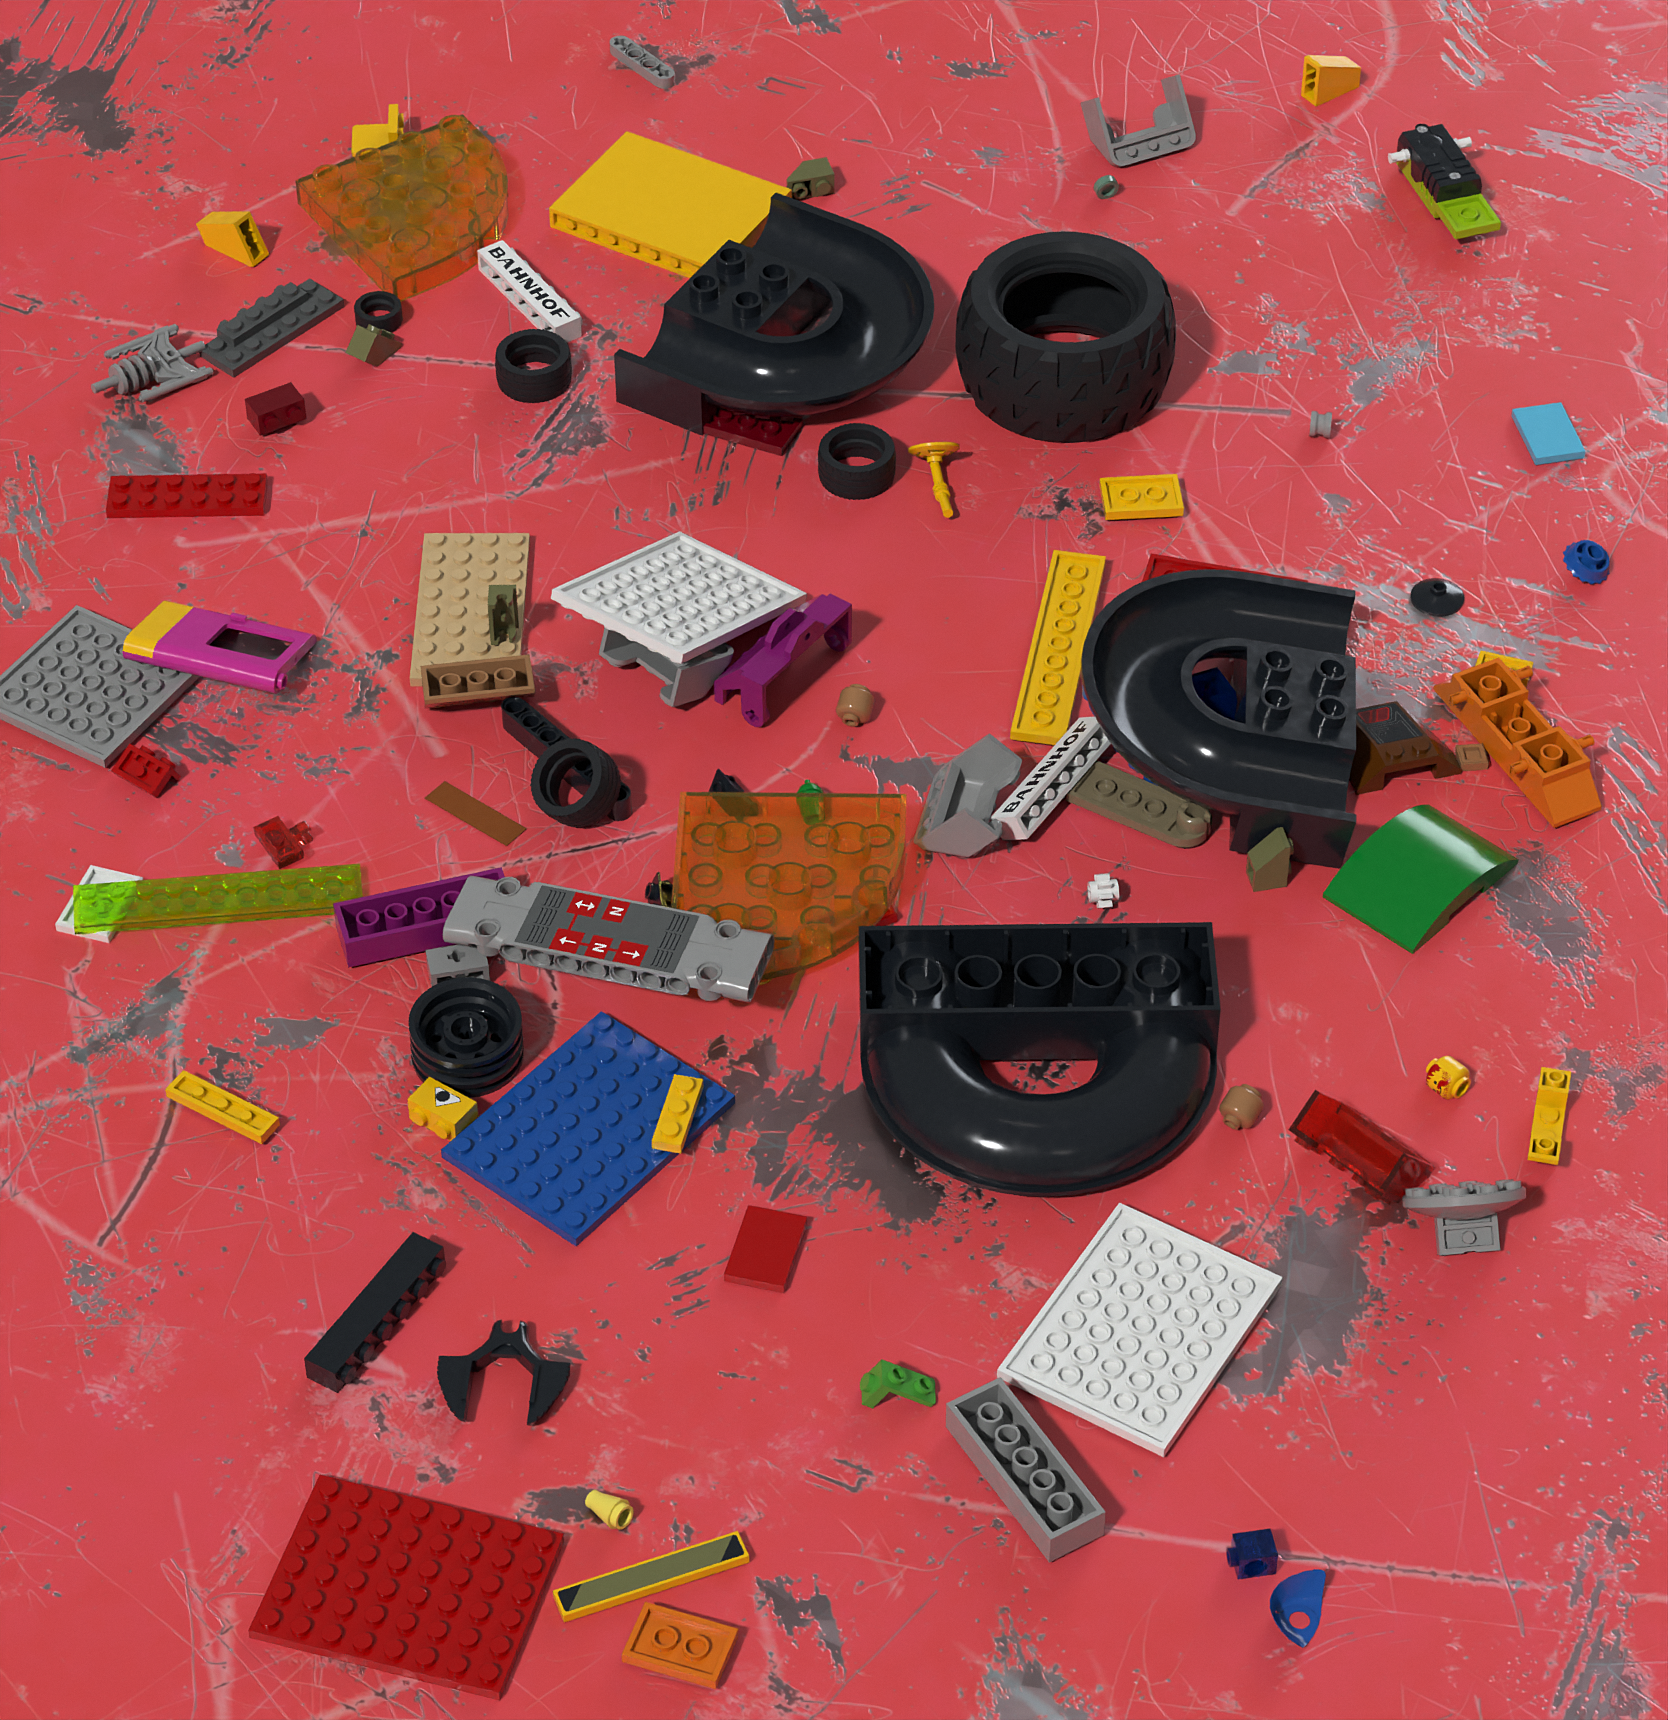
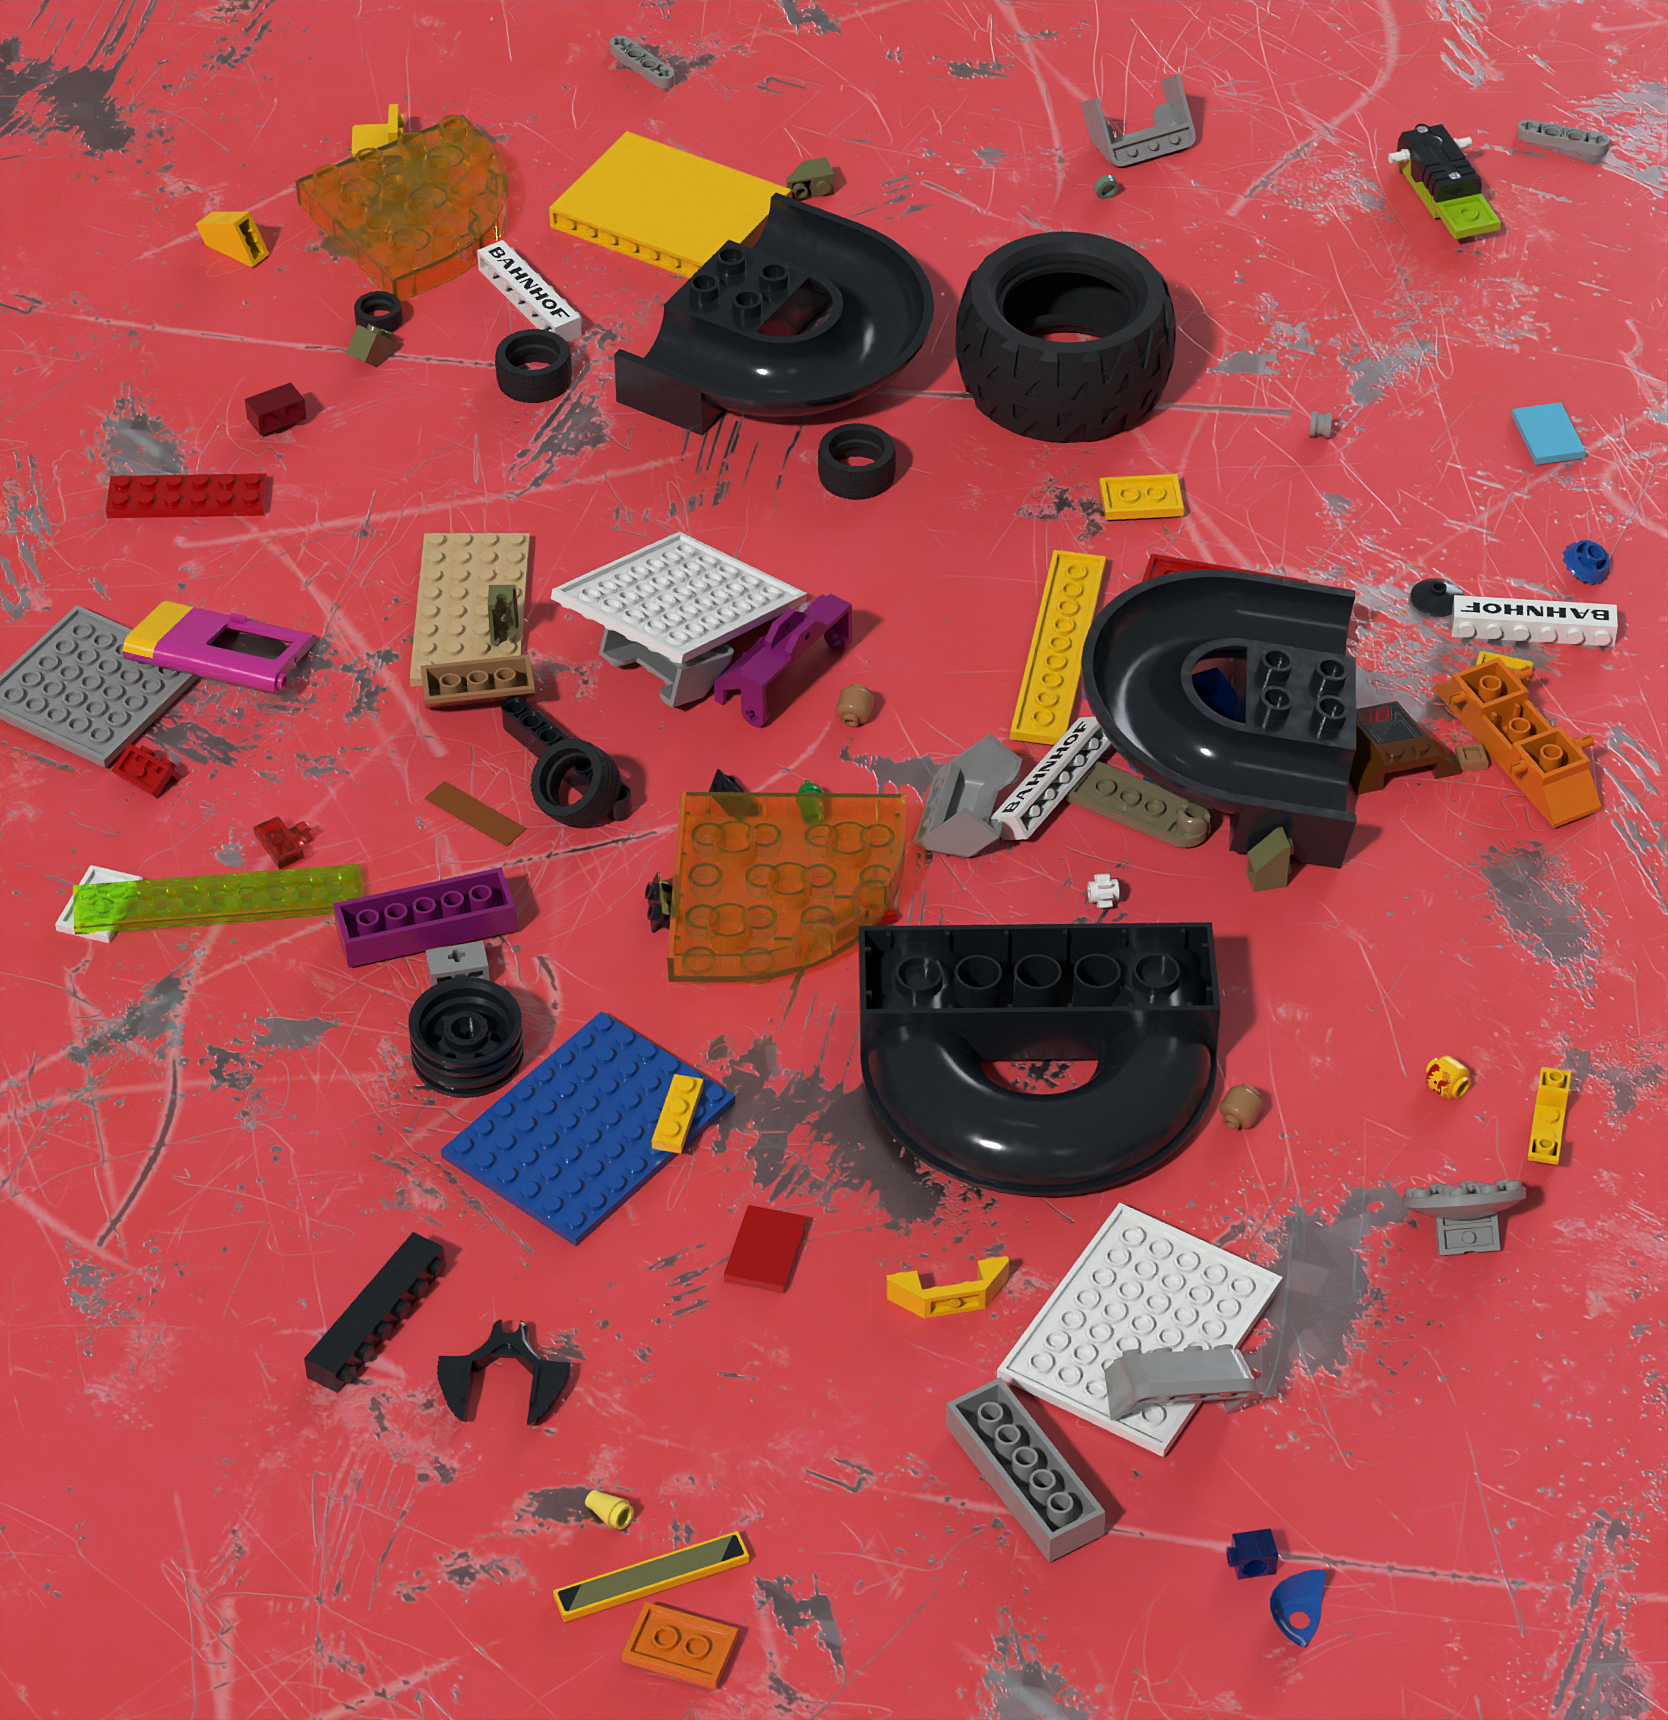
(156, 361): light grey bar -> none
(222, 1107): yellow plate -> none
(269, 325): dark grey plate -> none
(408, 1587): red plate -> none
(441, 1109): yellow brick -> none
(609, 938): light grey panel -> none
(759, 433): dark red wing -> none
(889, 1377): bright green bracket -> none
(906, 1290): none -> yellow slope
(934, 452): yellow dish -> none
(1179, 1378): none -> light grey windscreen
(1328, 77): slope -> none
(1361, 1146): clear red windscreen -> none
(1416, 875): green slope -> none
(1534, 620): none -> white brick
(1588, 141): none -> light grey beam

